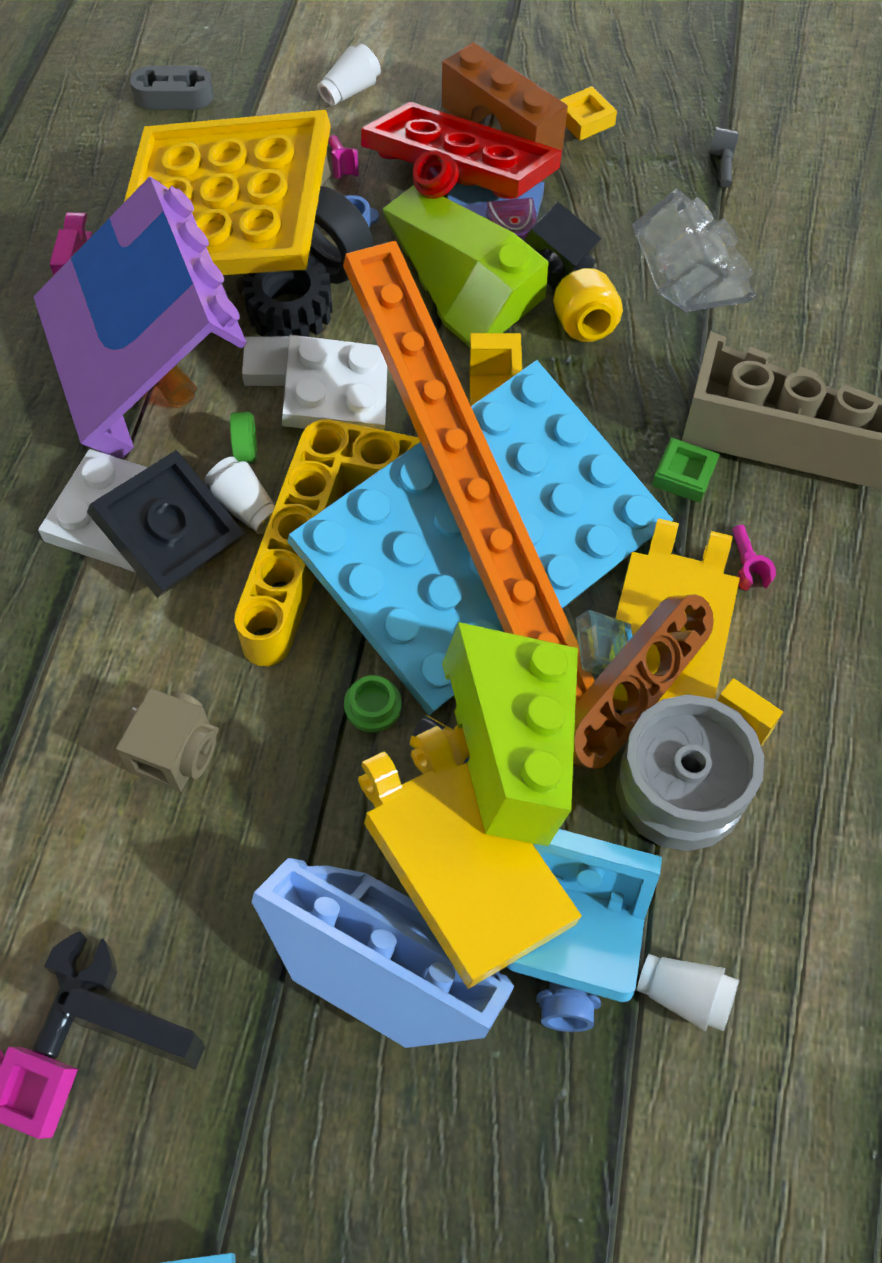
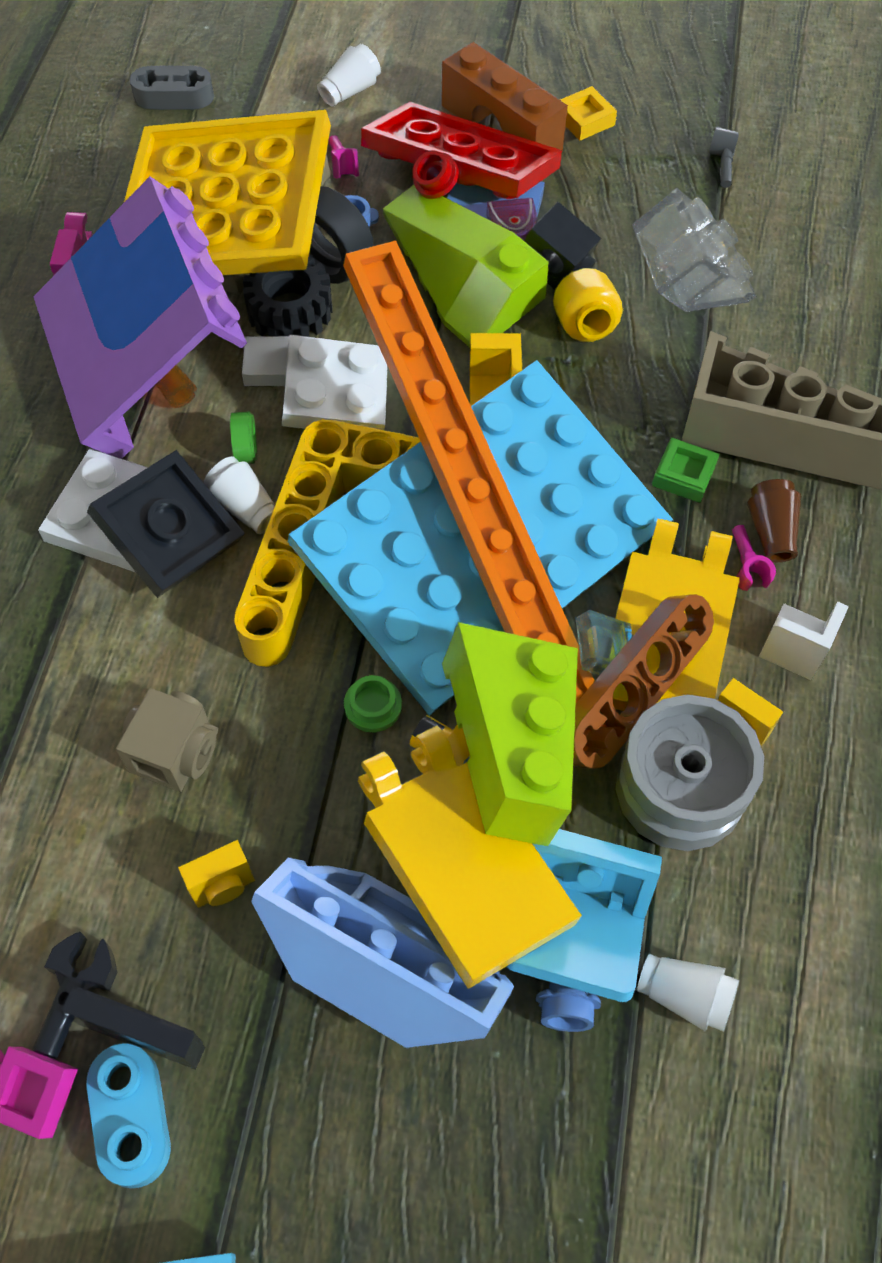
(126, 1113): none -> medium azure plate
(217, 875): none -> yellow plate
(776, 517): none -> reddish brown cone
(801, 640): none -> white panel

